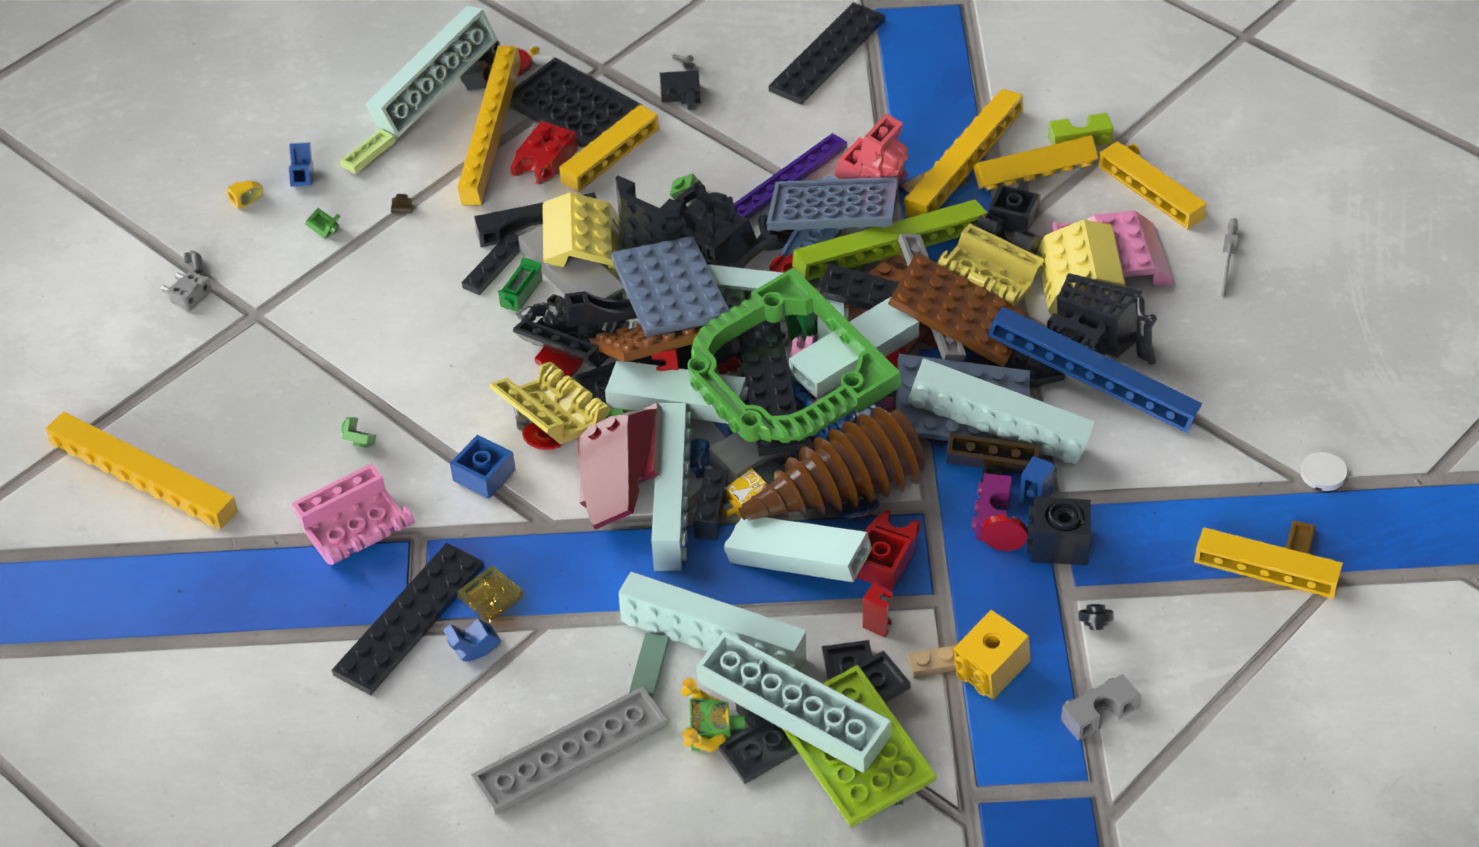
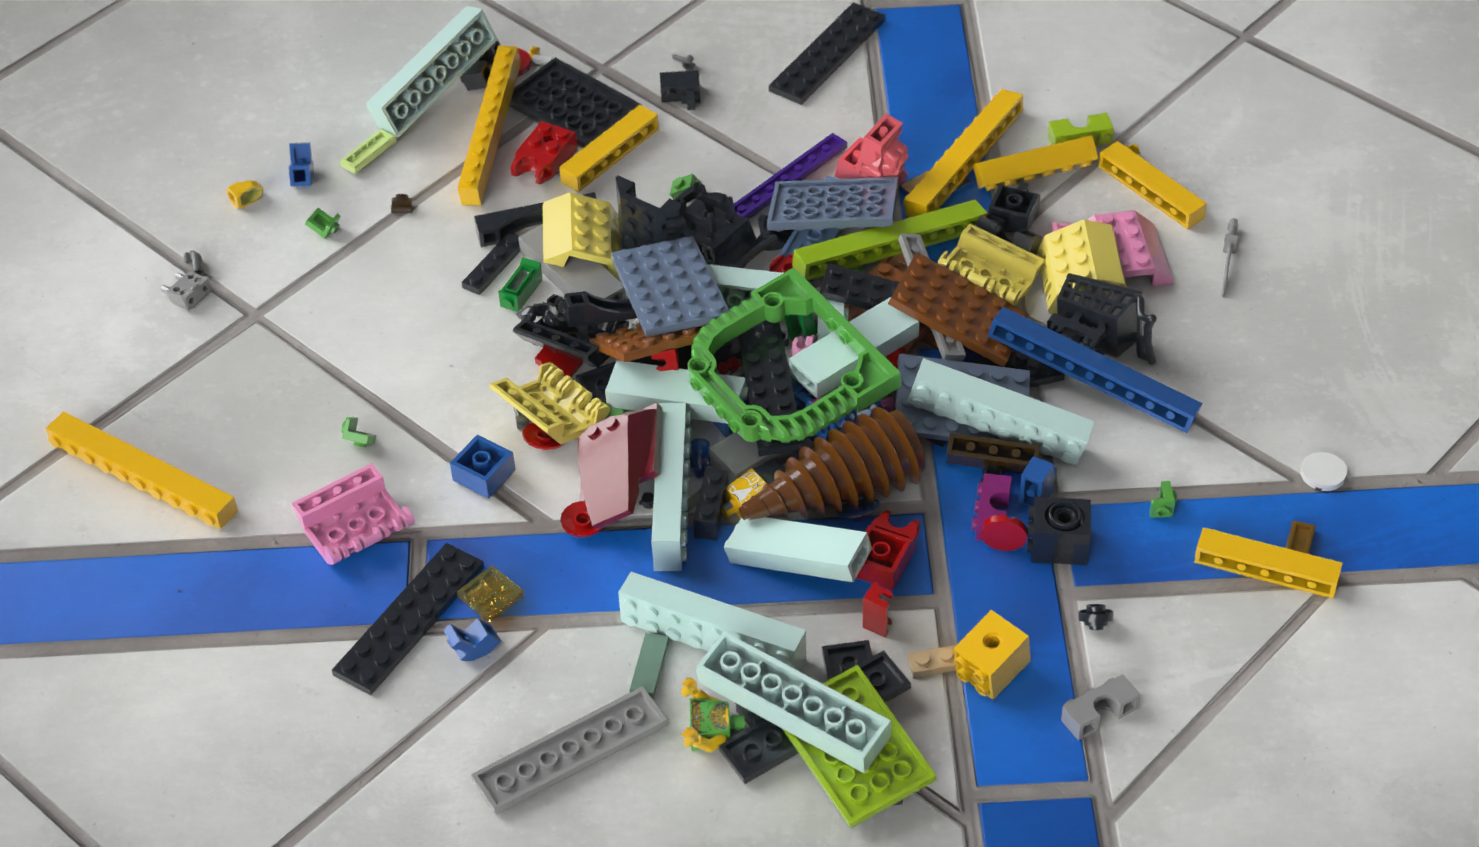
(576, 520): none -> red dish
(647, 500): none -> black piece
(1165, 504): none -> bright green bracket

